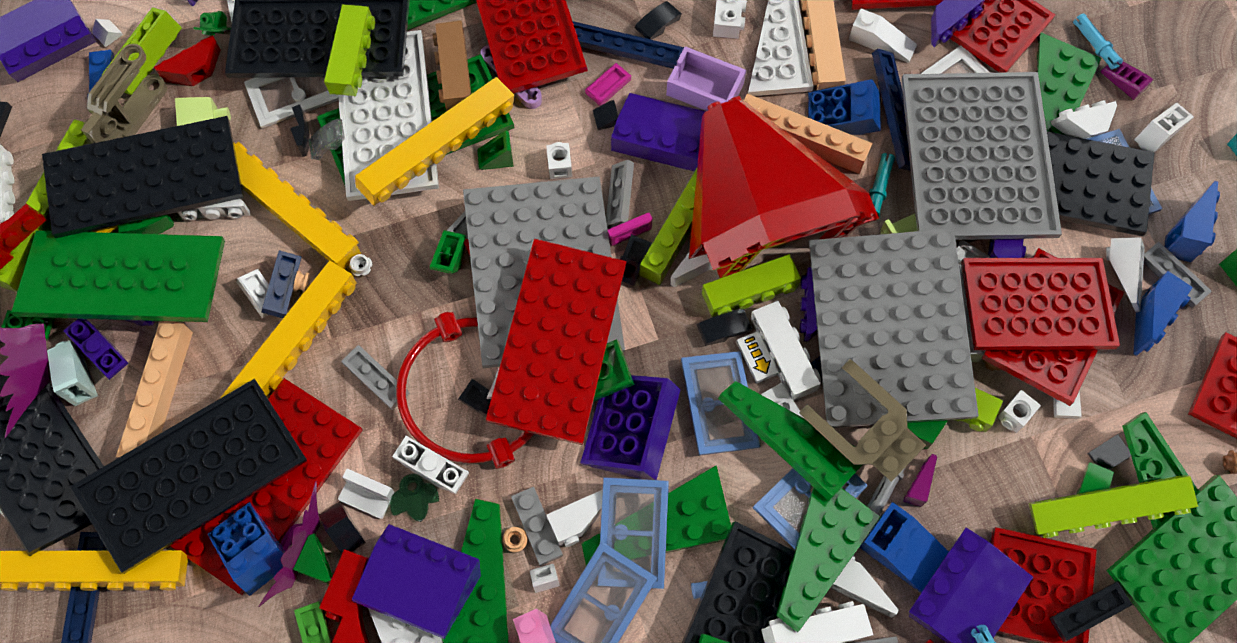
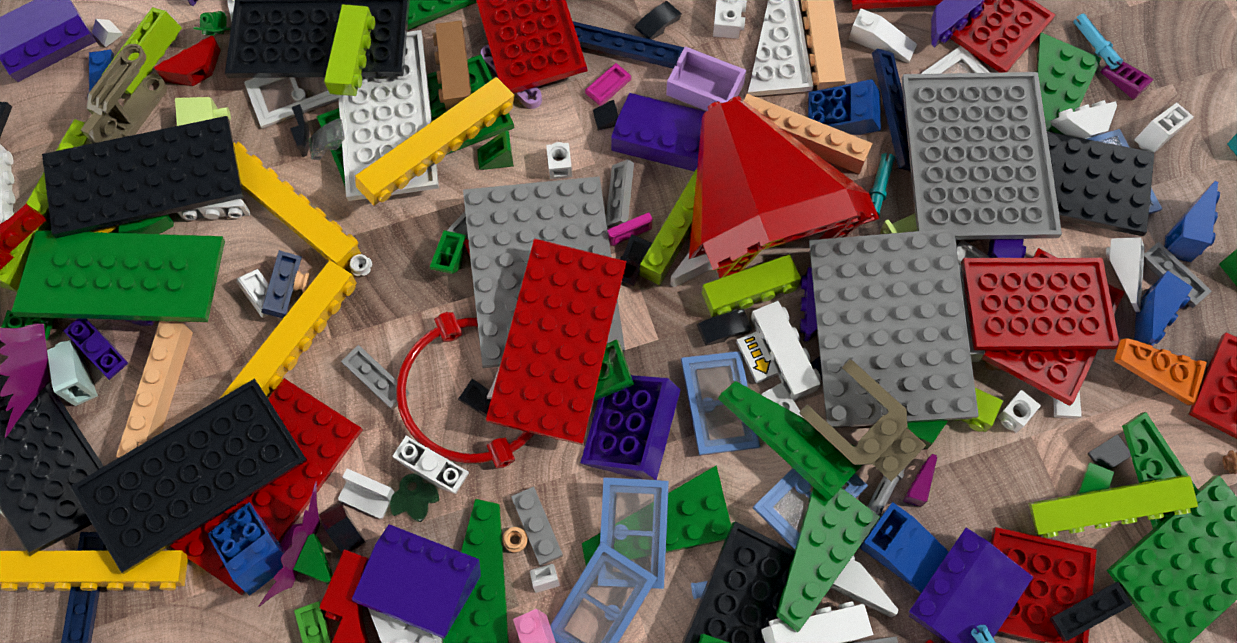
(575, 519): white slope -> none
(1169, 372): none -> orange wing

